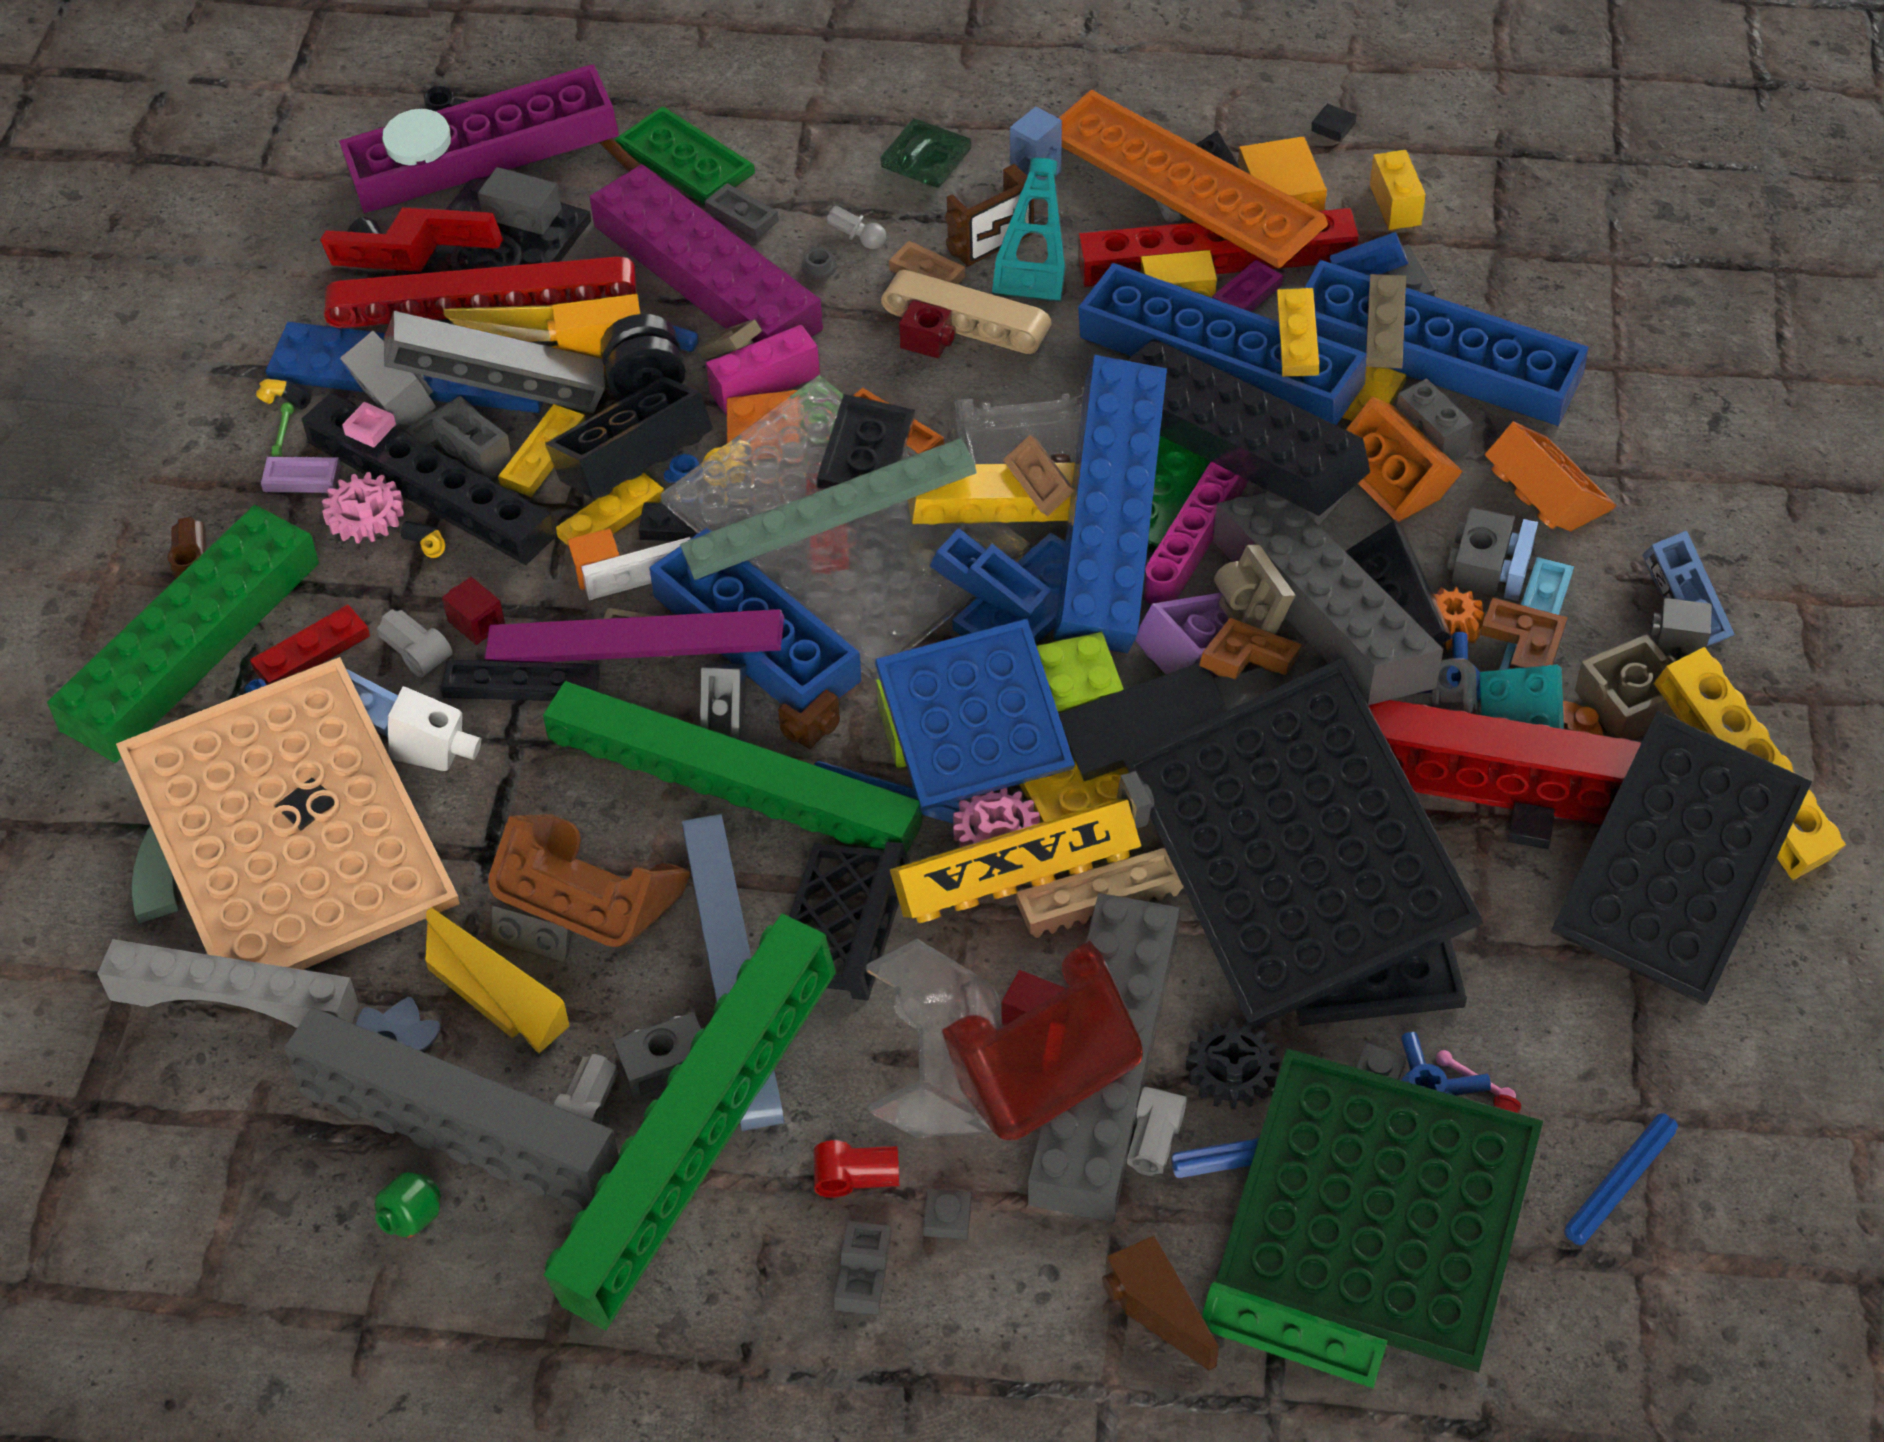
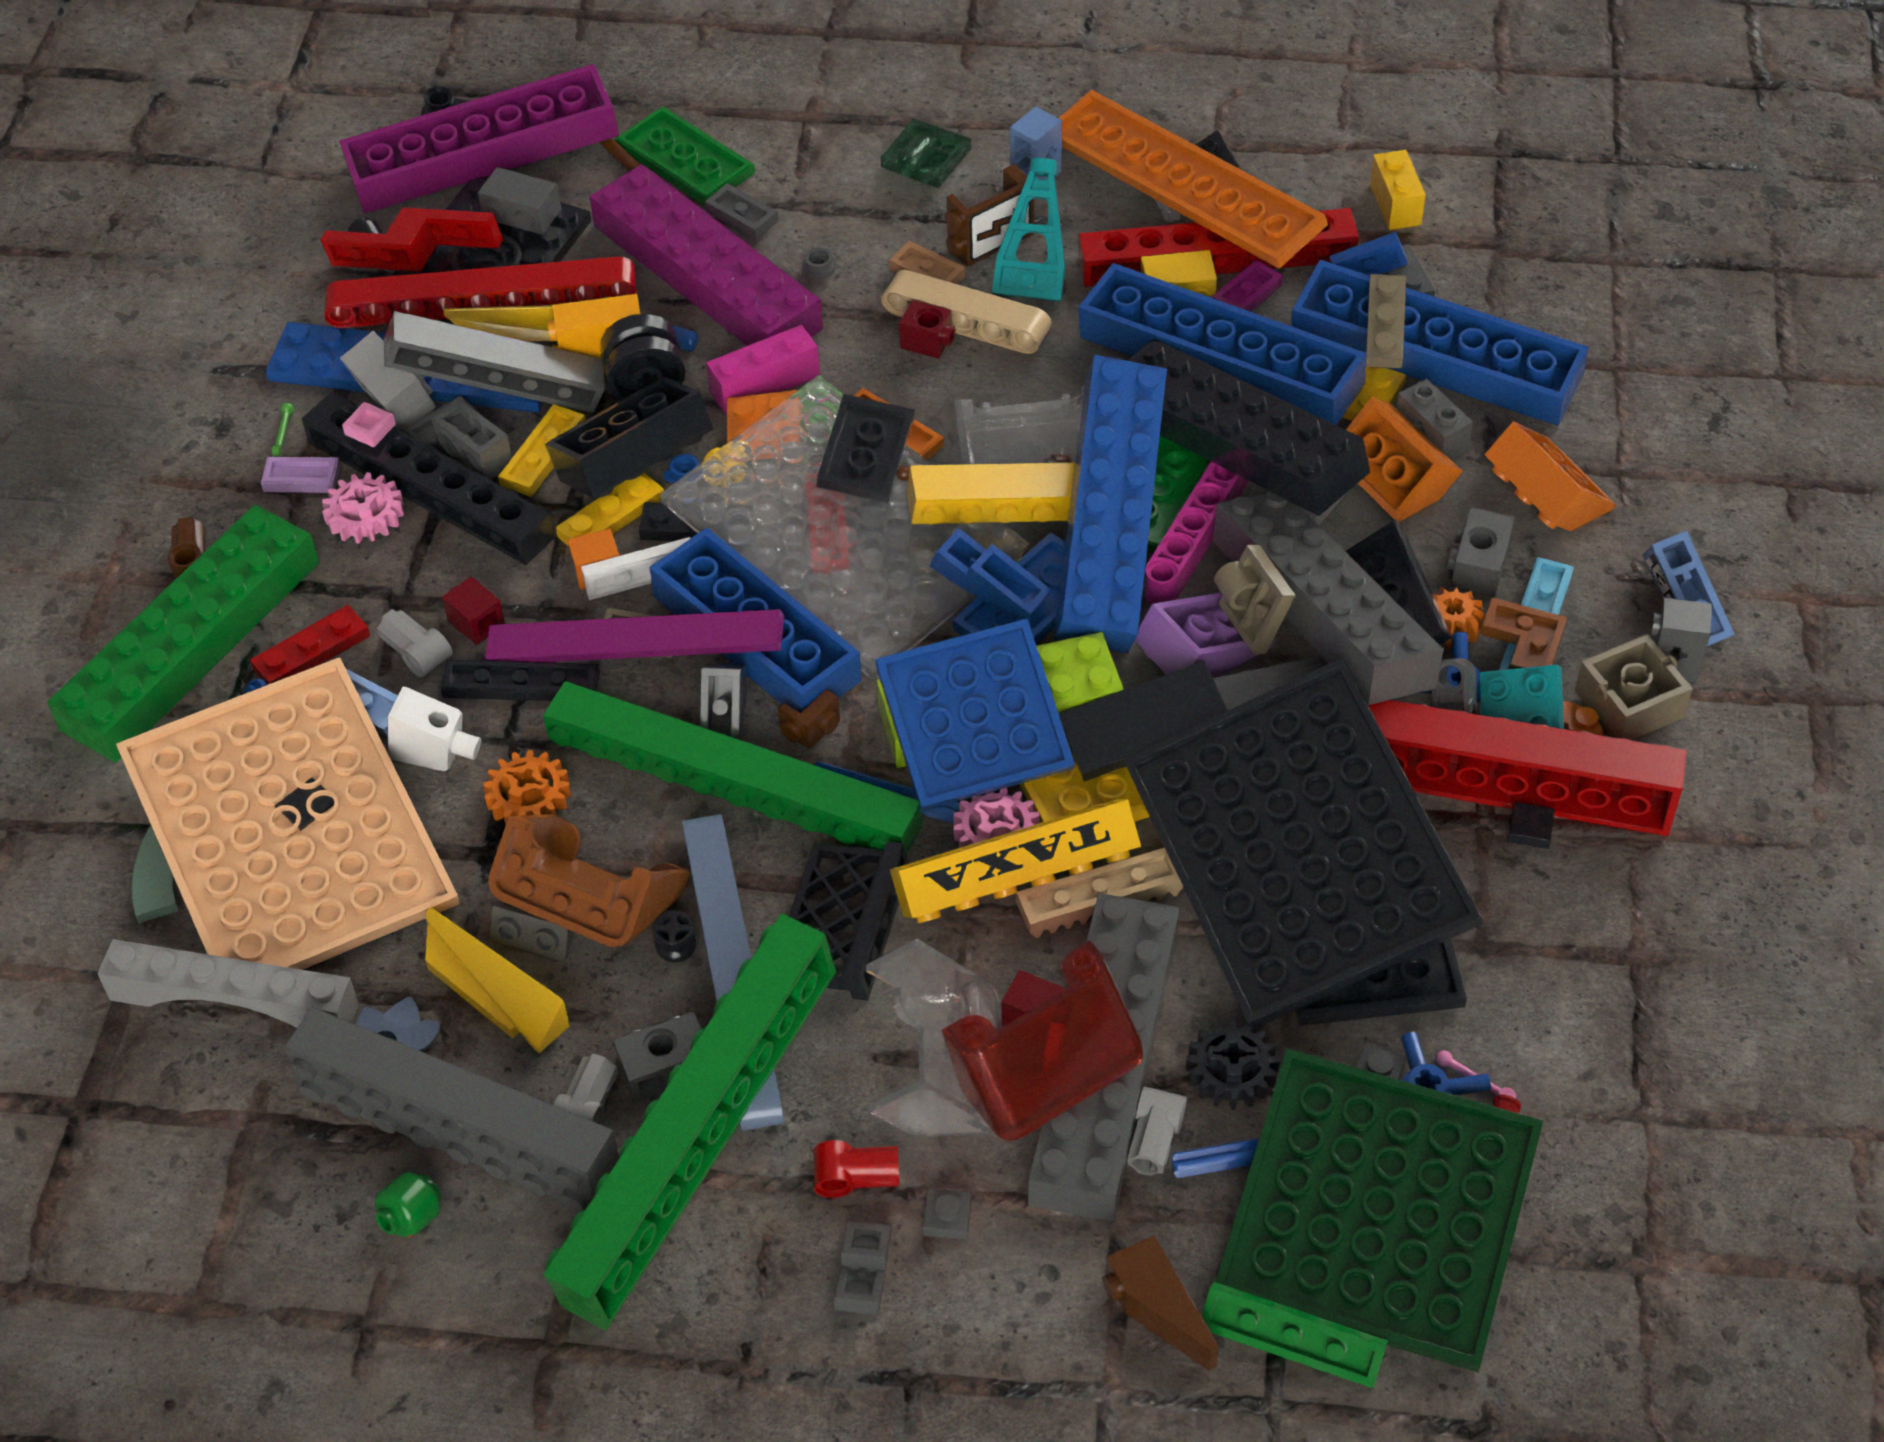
(288, 390): arm -> none
(416, 136): light aqua tile -> none
(428, 536): arm -> none
(527, 786): none -> orange gear
(667, 928): none -> black wheel
(729, 340): dark tan plate -> none
(828, 508): sand green plate -> none
(871, 234): light grey axle -> none
(1038, 475): medium nougat plate -> none
(1139, 797): dark grey plate -> none
(1242, 643): dark orange plate -> none
(1287, 167): light orange brick -> none
(1297, 332): yellow plate -> none
(1333, 122): black tile -> none
(1520, 547): light blue plate -> none
(1620, 1179): blue axle -> none
(1681, 688): yellow brick -> none
(1681, 857): black plate -> none

